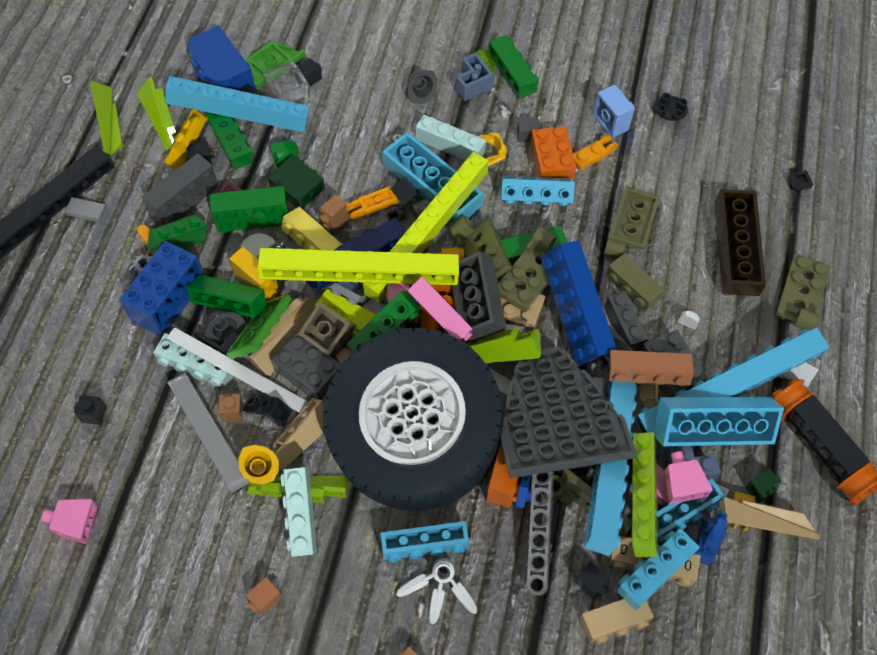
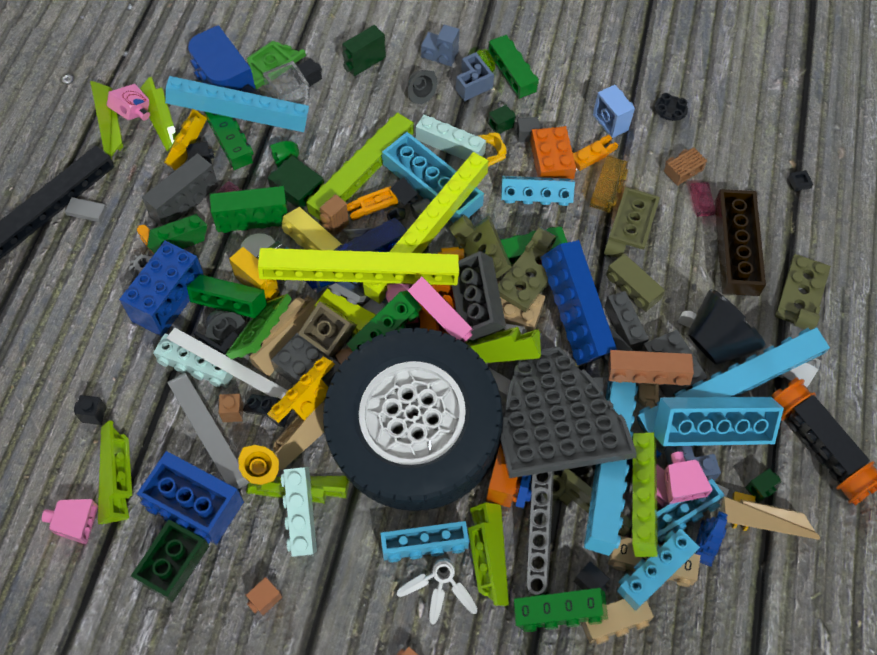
(113, 475): none -> lime wedge
(129, 102): none -> bright pink torso
(170, 560): none -> dark green brick
(190, 498): none -> blue brick
(305, 394): none -> yellow bracket
(361, 165): none -> lime brick
(364, 50): none -> dark green brick
(441, 47): none -> sand blue brick
(489, 552): none -> lime wedge
(501, 119): none -> dark green brick
(561, 609): none -> green brick
(609, 184): none -> clear yellow brick
(685, 166): none -> medium nougat brick
(702, 199): none -> clear pink plate
(723, 331): none -> black cone

